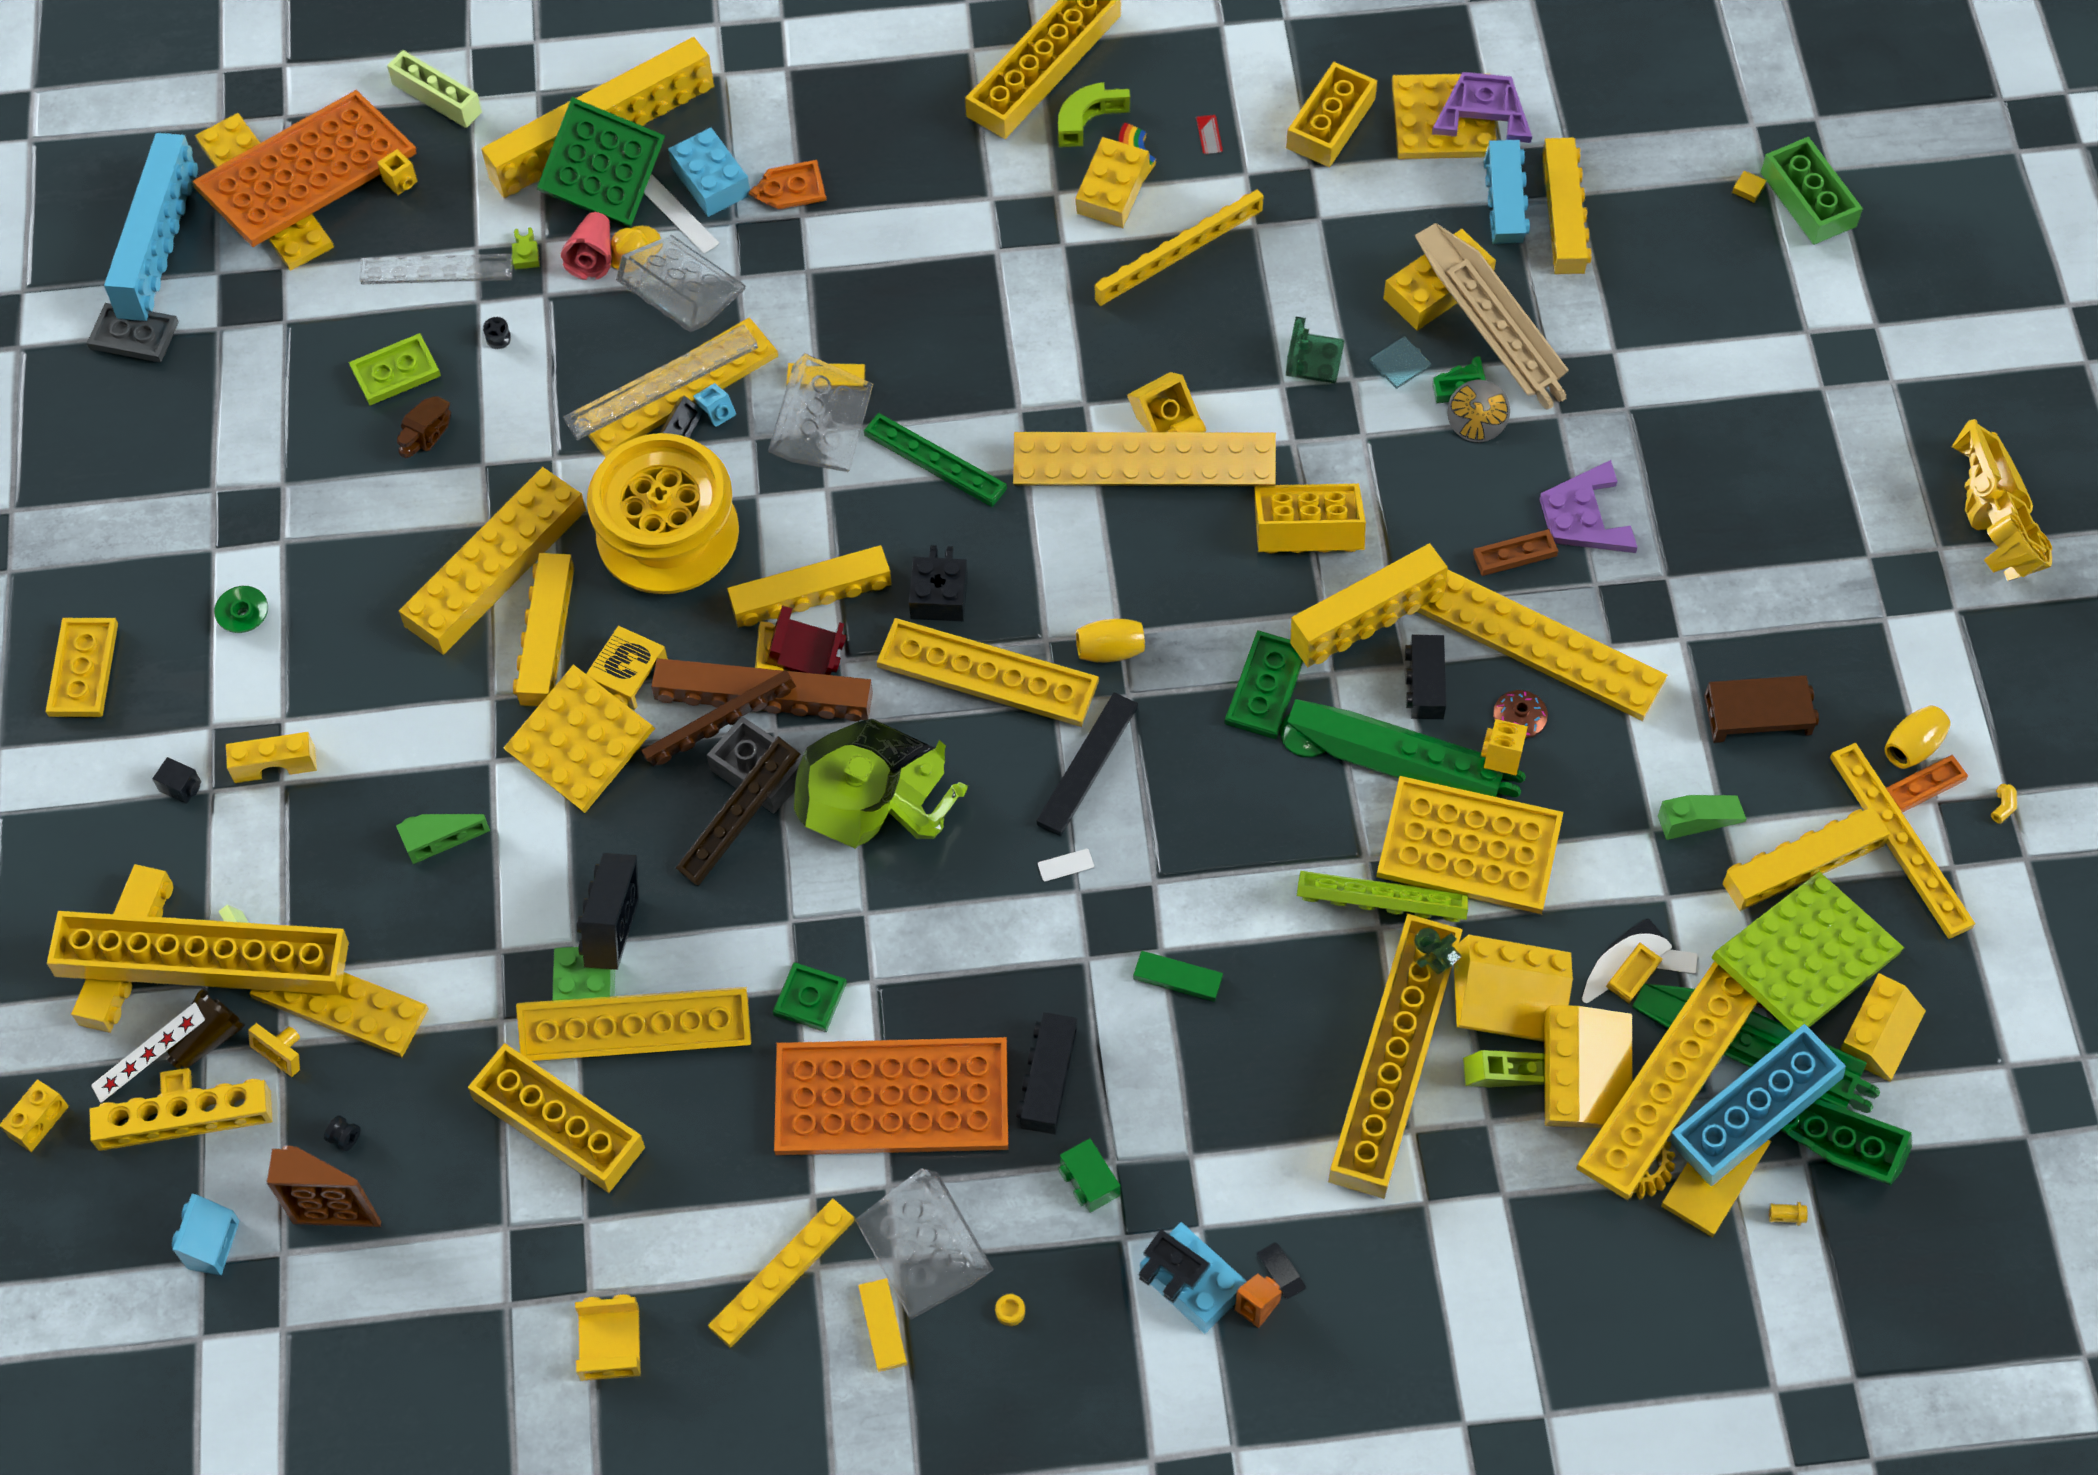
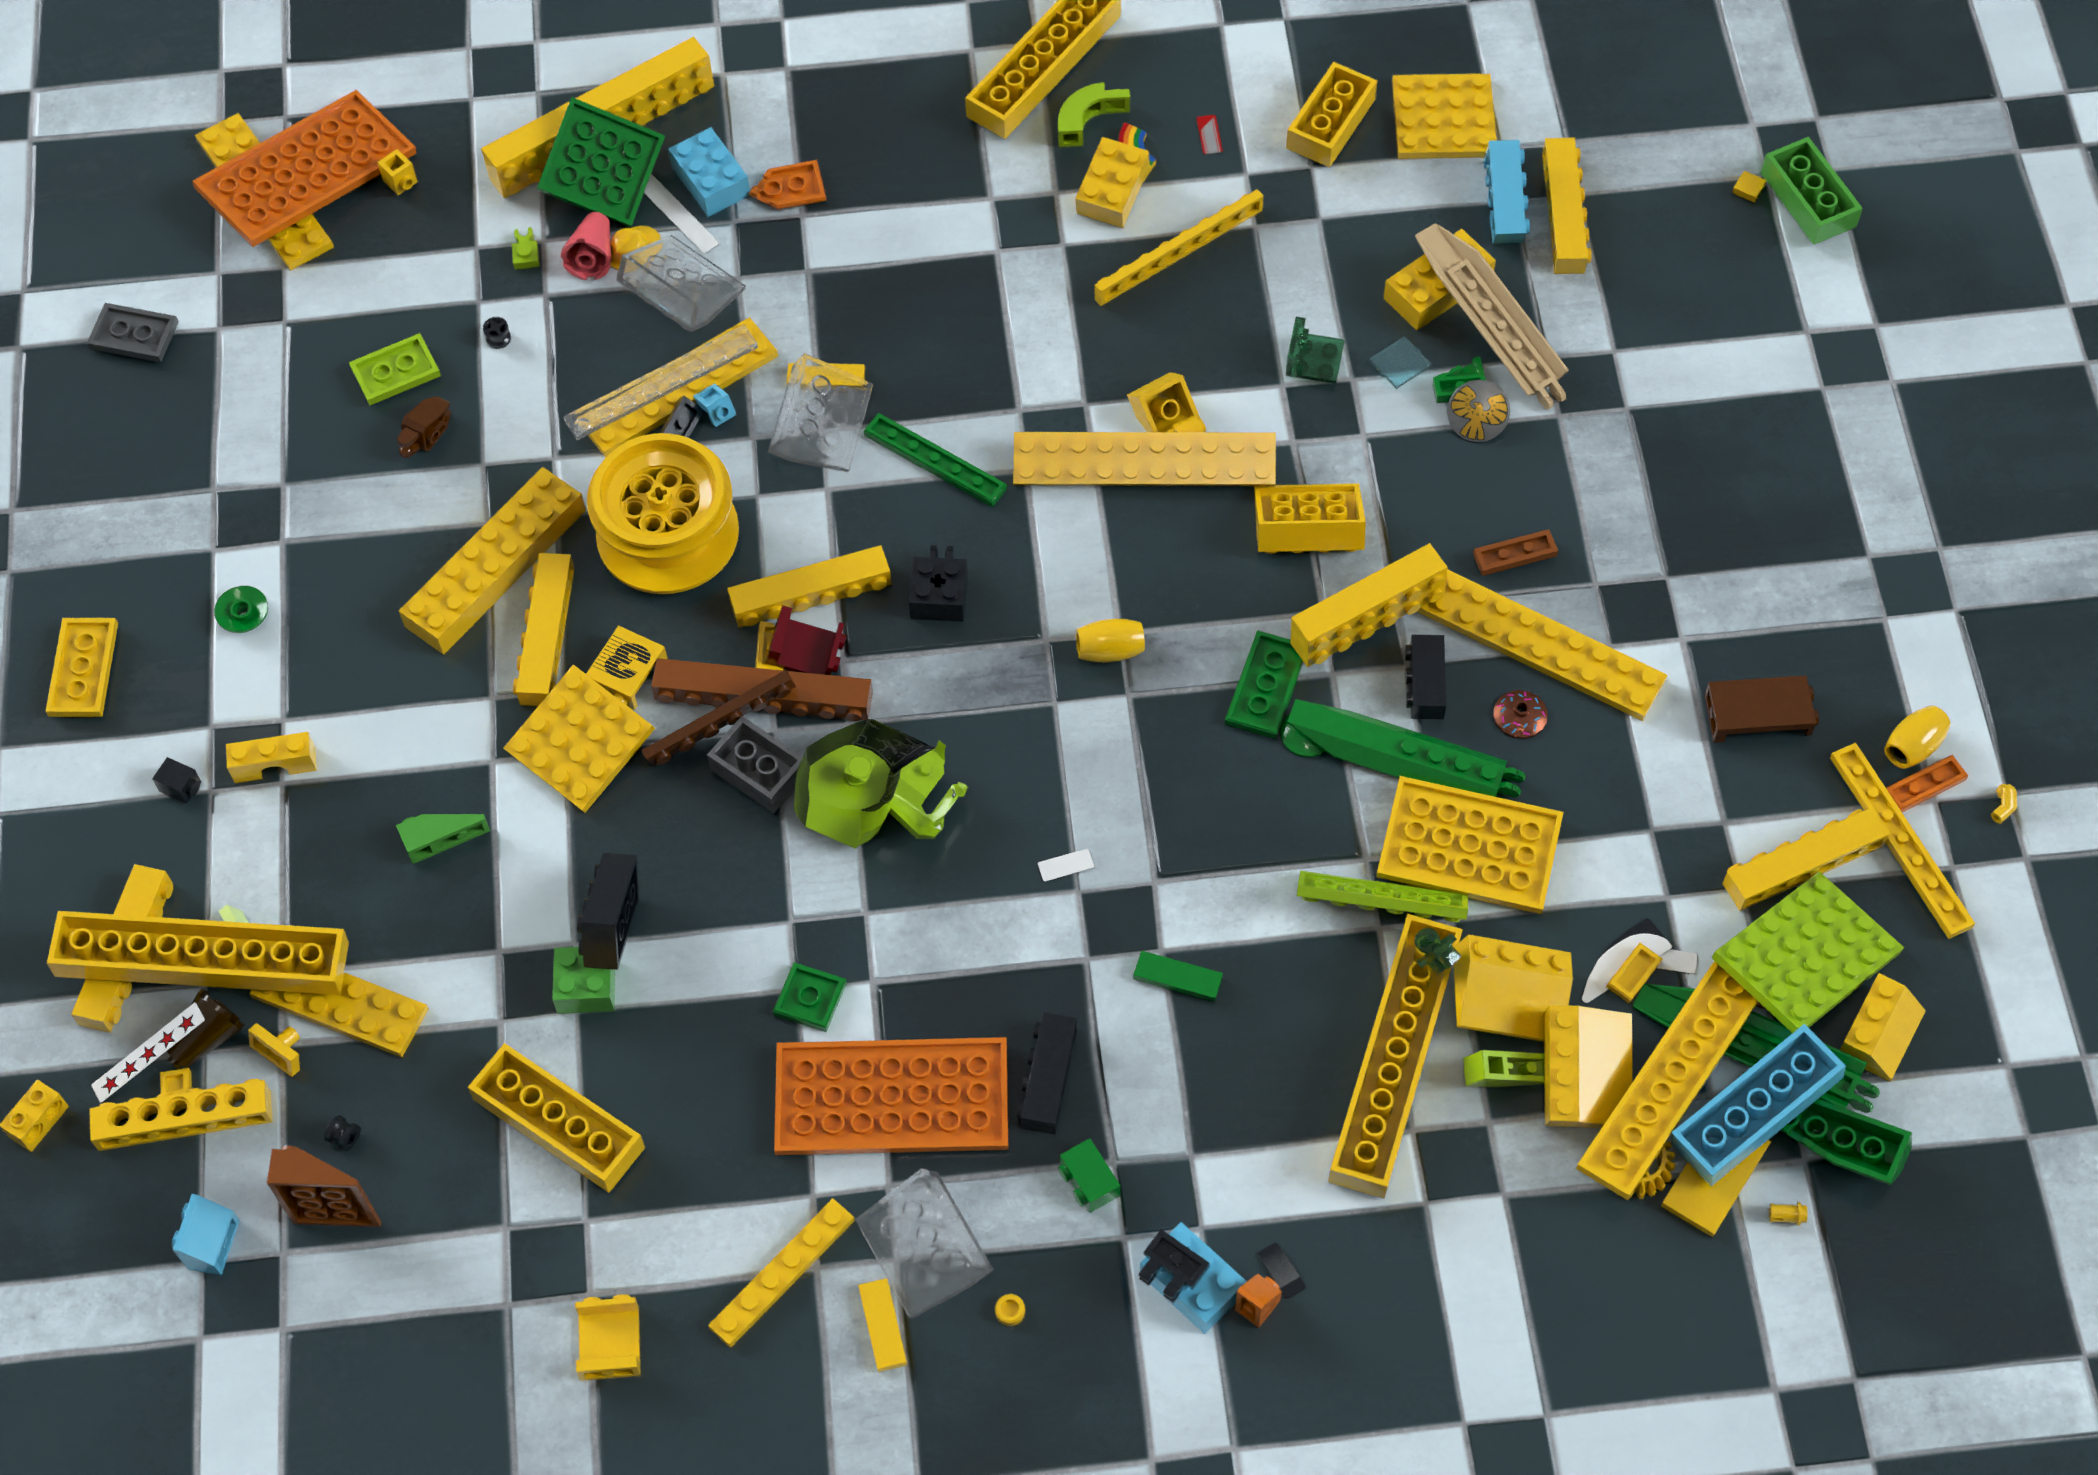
(151, 227): medium azure brick -> none
(434, 88): yellowish green brick -> none
(436, 269): clear plate -> none
(634, 1024): yellow plate -> none
(738, 811): dark brown tile -> none
(988, 672): yellow plate -> none
(1087, 764): black tile -> none
(1484, 98): medium lavender wing -> none
(1504, 746): yellow brick -> none
(1575, 515): medium lavender wing -> none
(1699, 814): bright green slope -> none
(2001, 505): yellow piece -> none

